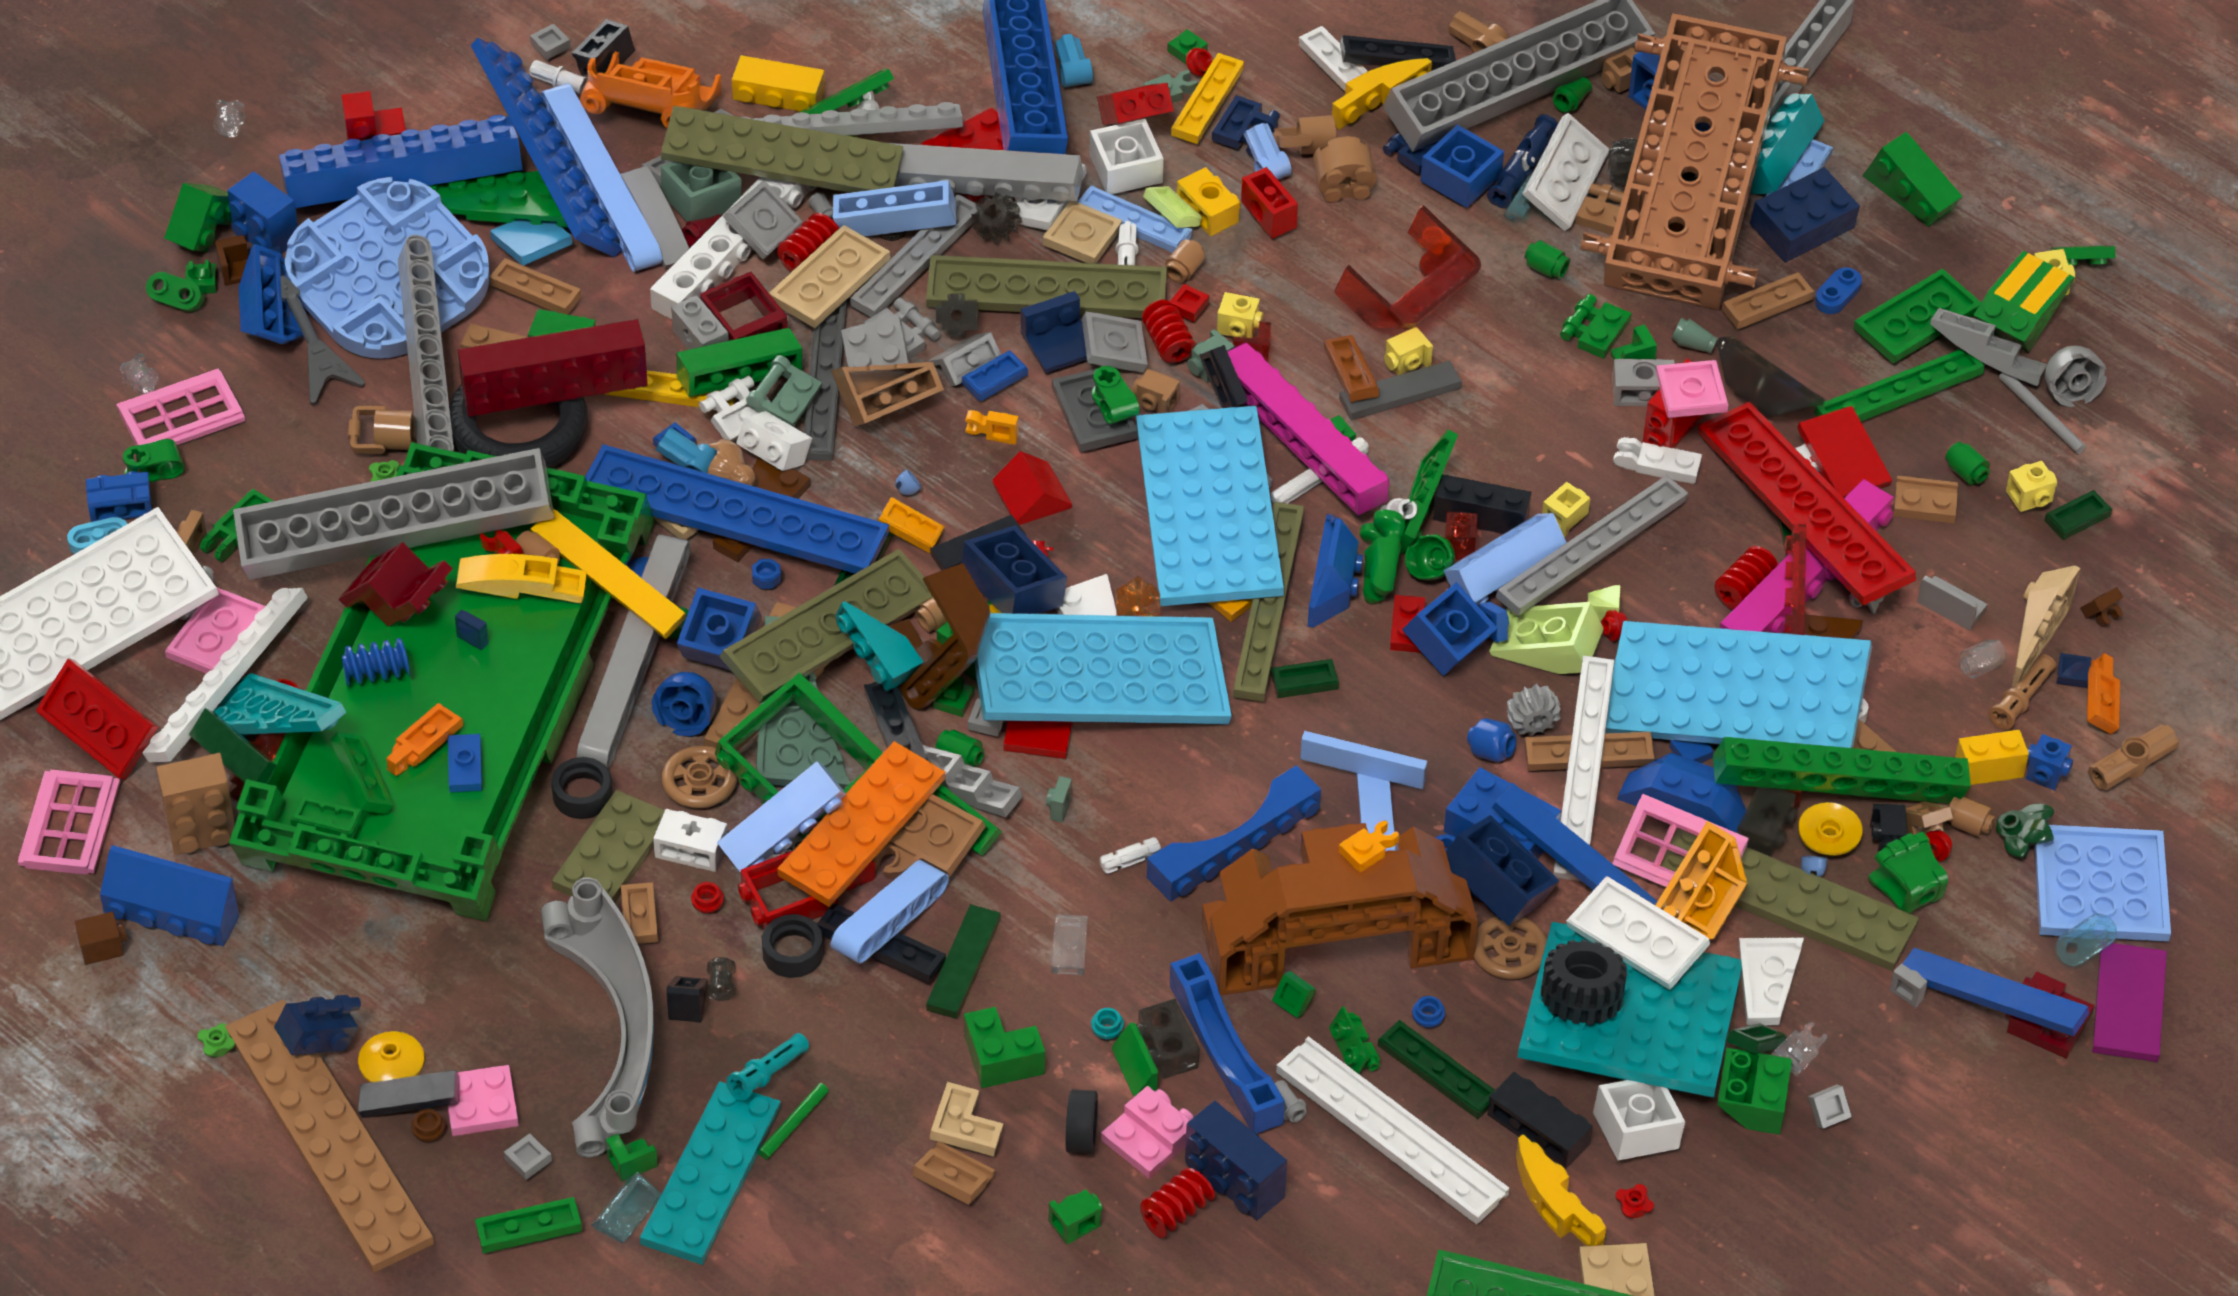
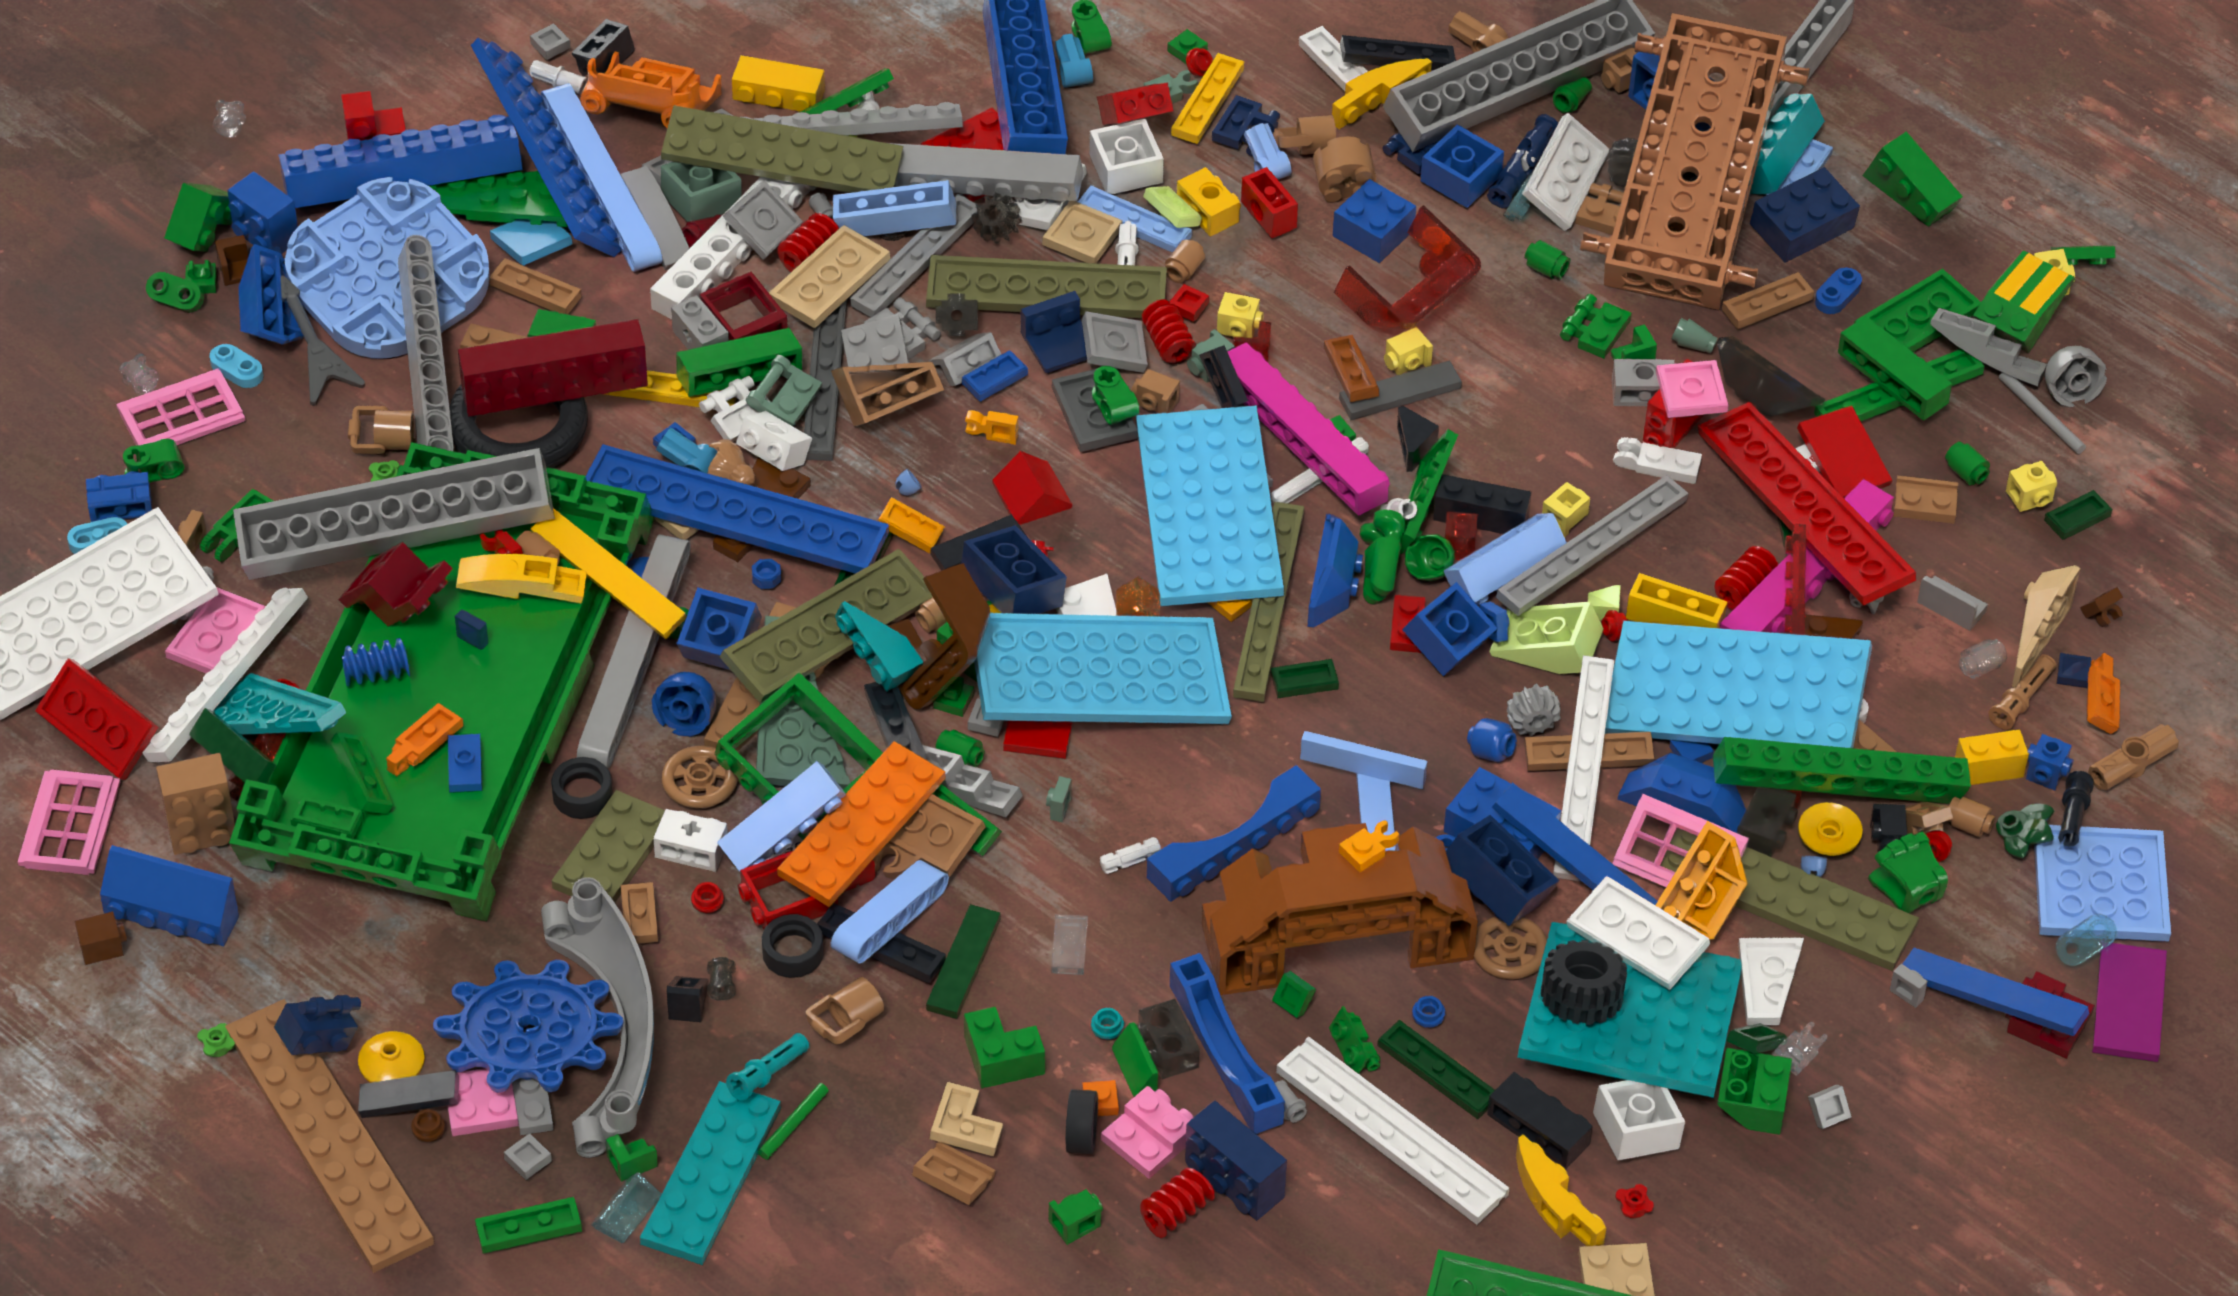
(233, 365): none -> medium azure plate
(495, 1021): none -> blue plate
(532, 1106): none -> light grey hinge
(850, 1009): none -> medium nougat piece
(1090, 27): none -> green piece
(1106, 1096): none -> orange plate
(1373, 220): none -> blue brick
(1416, 436): none -> black slope
(1671, 604): none -> yellow brick
(1894, 368): none -> green brick
(2076, 801): none -> black pin

